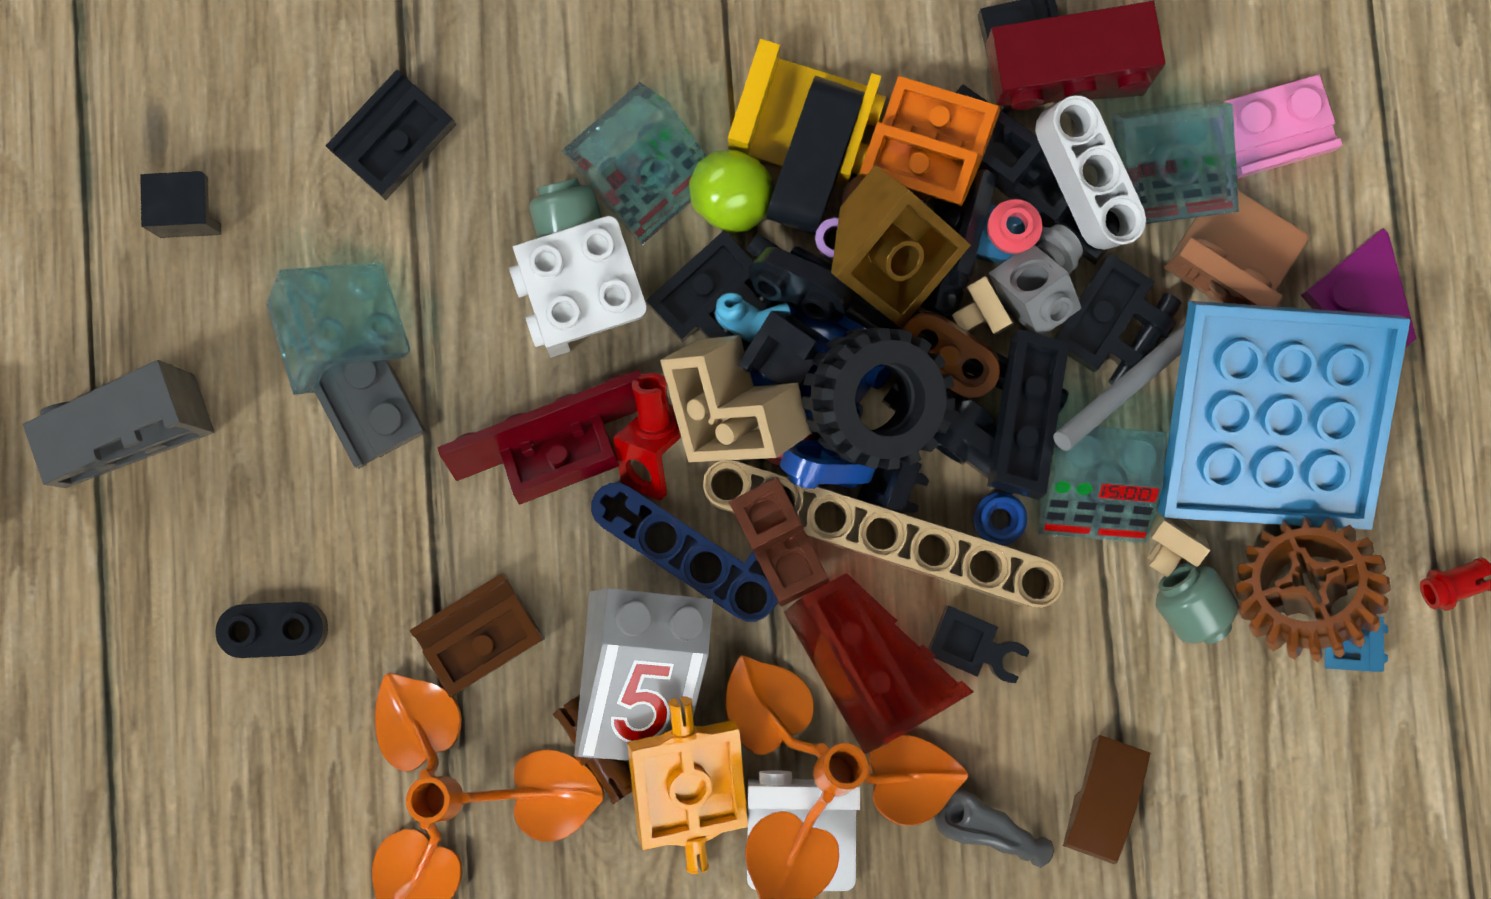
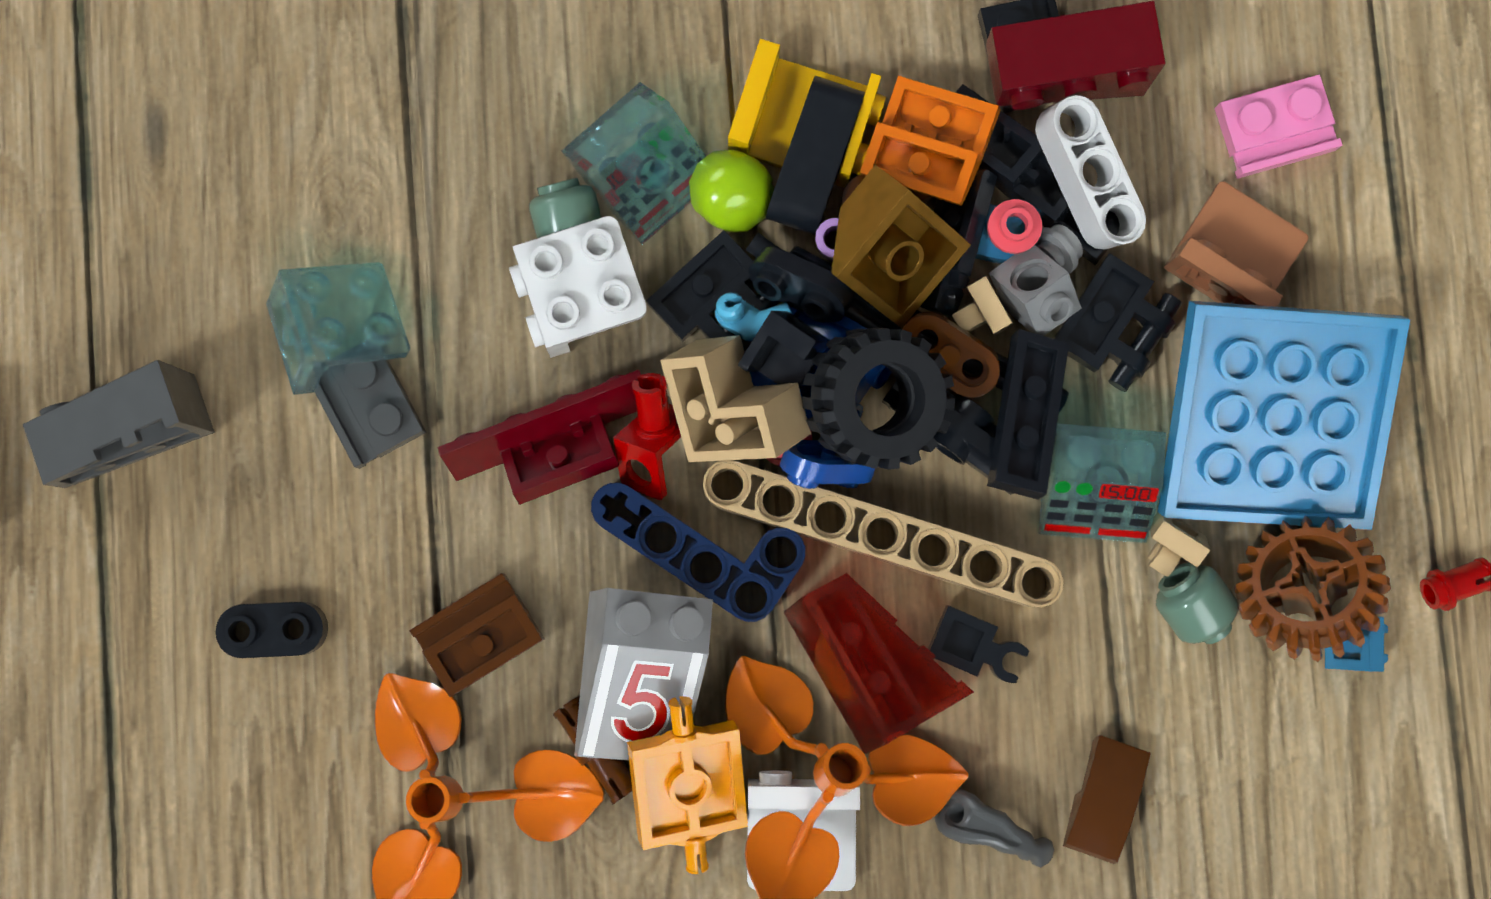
(177, 205): black panel -> none
(391, 134): black plate -> none
(779, 541): copper slope -> none
(893, 487): black tile -> none
(1016, 514): blue plate -> none
(1120, 391): light grey bar -> none
(1180, 159): clear light blue slope -> none
(1363, 283): magenta wing -> none

